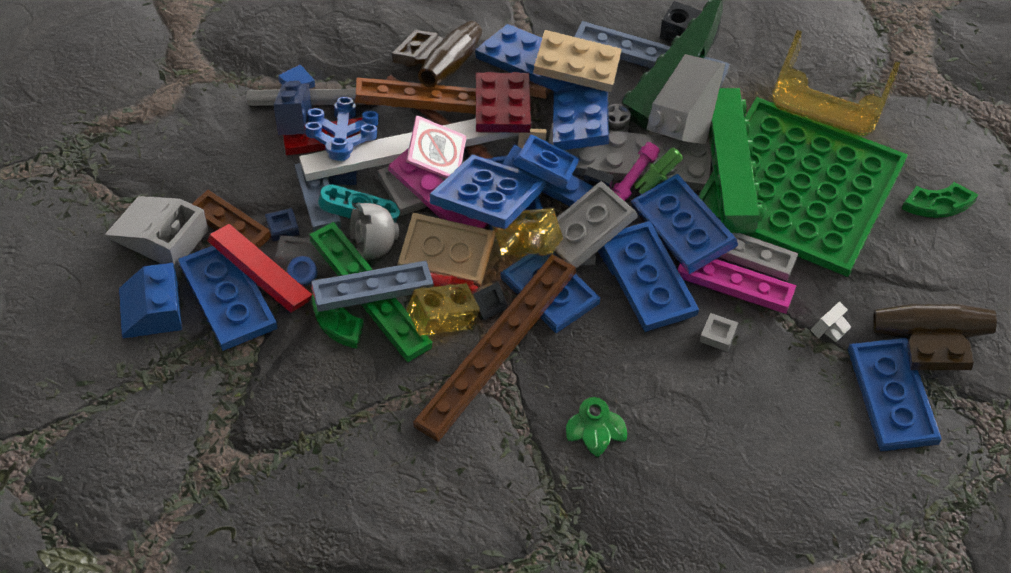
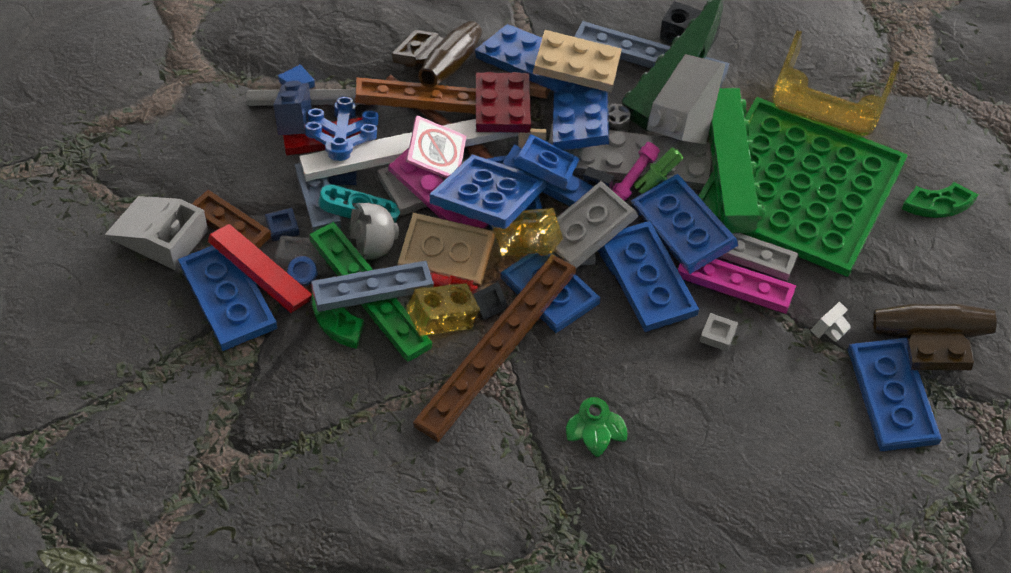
(150, 302): blue slope -> none

